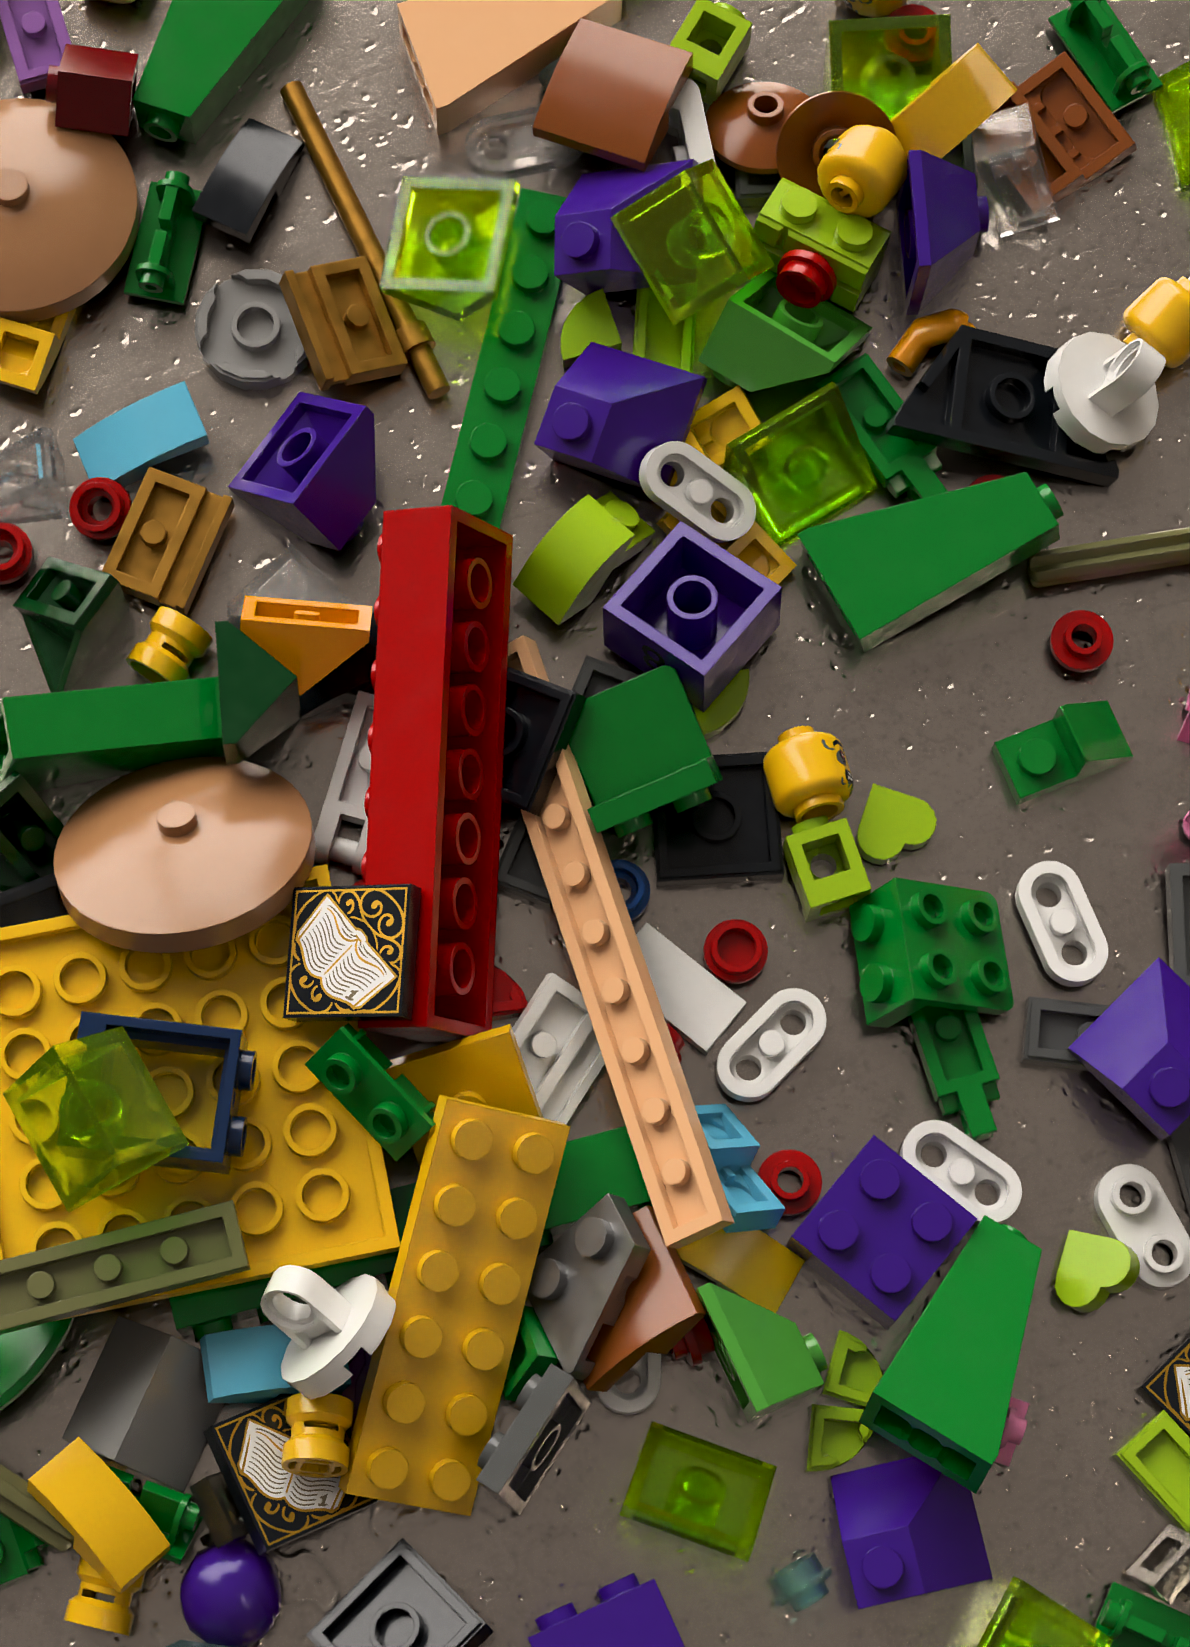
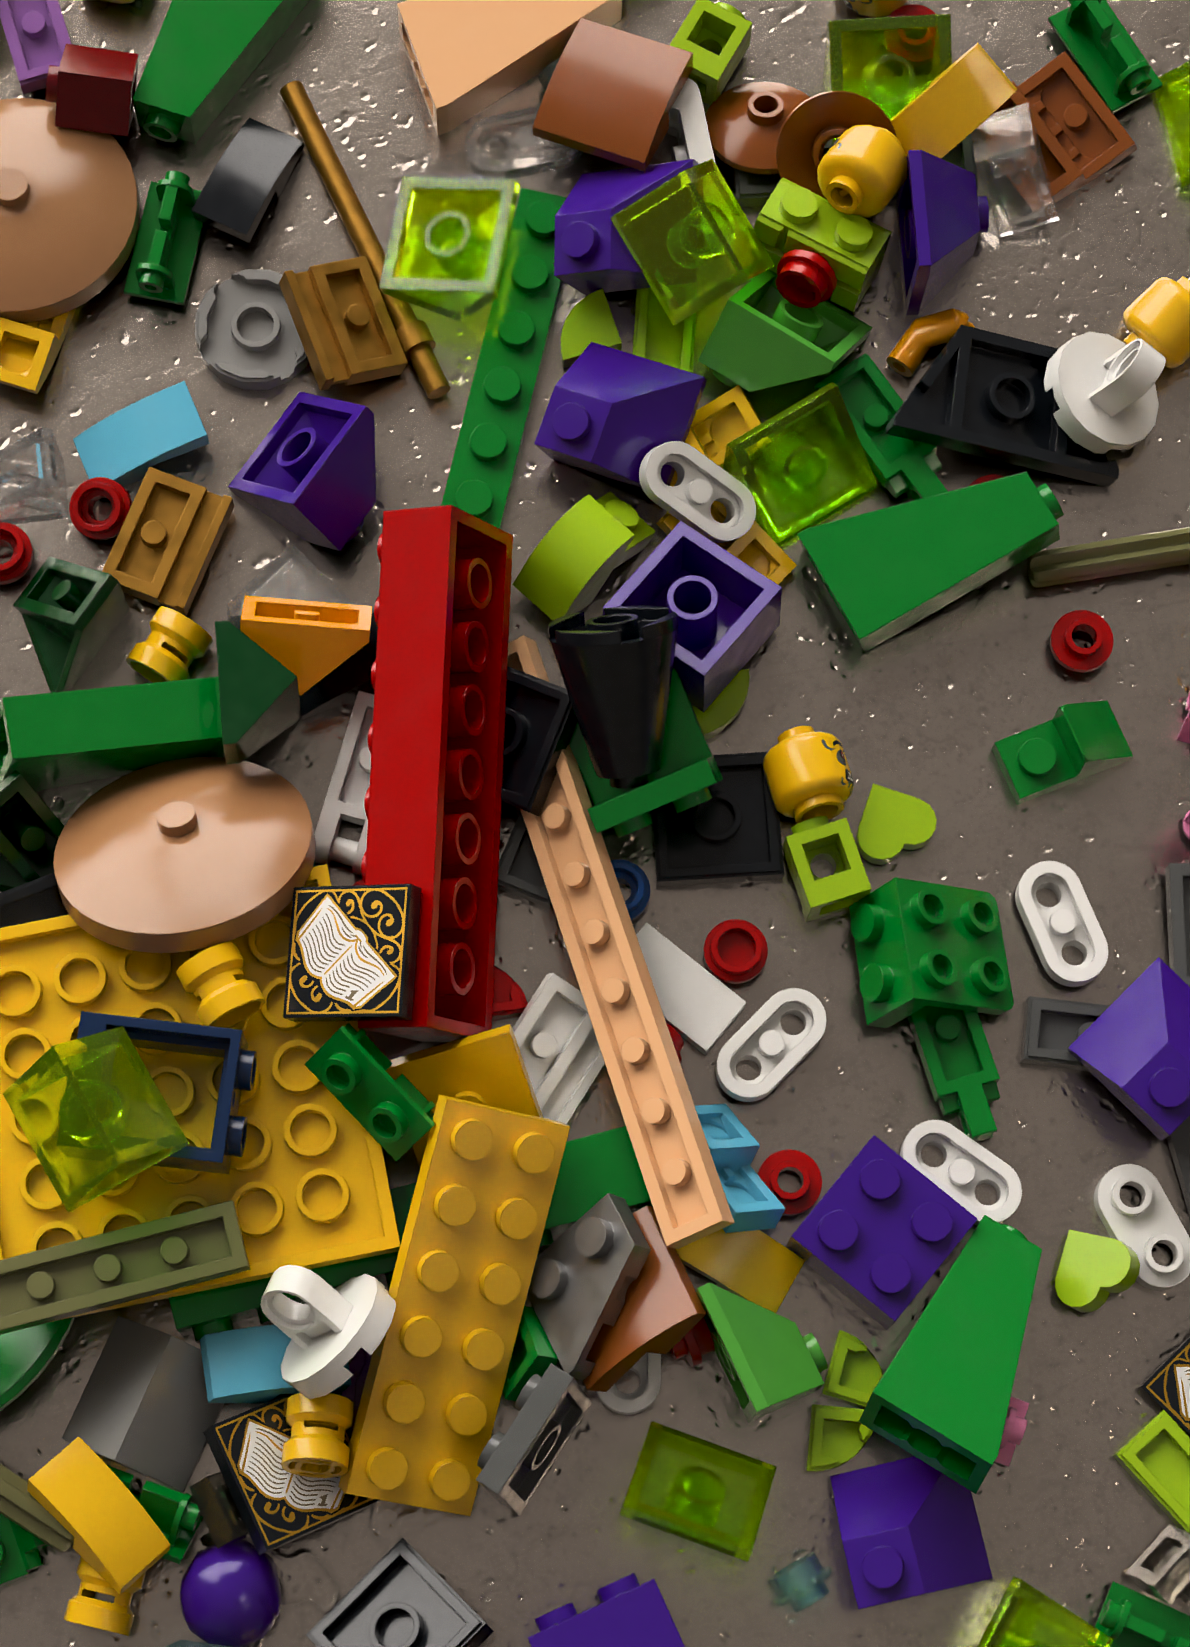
(218, 982): none -> yellow wheel
(619, 685): none -> black cone

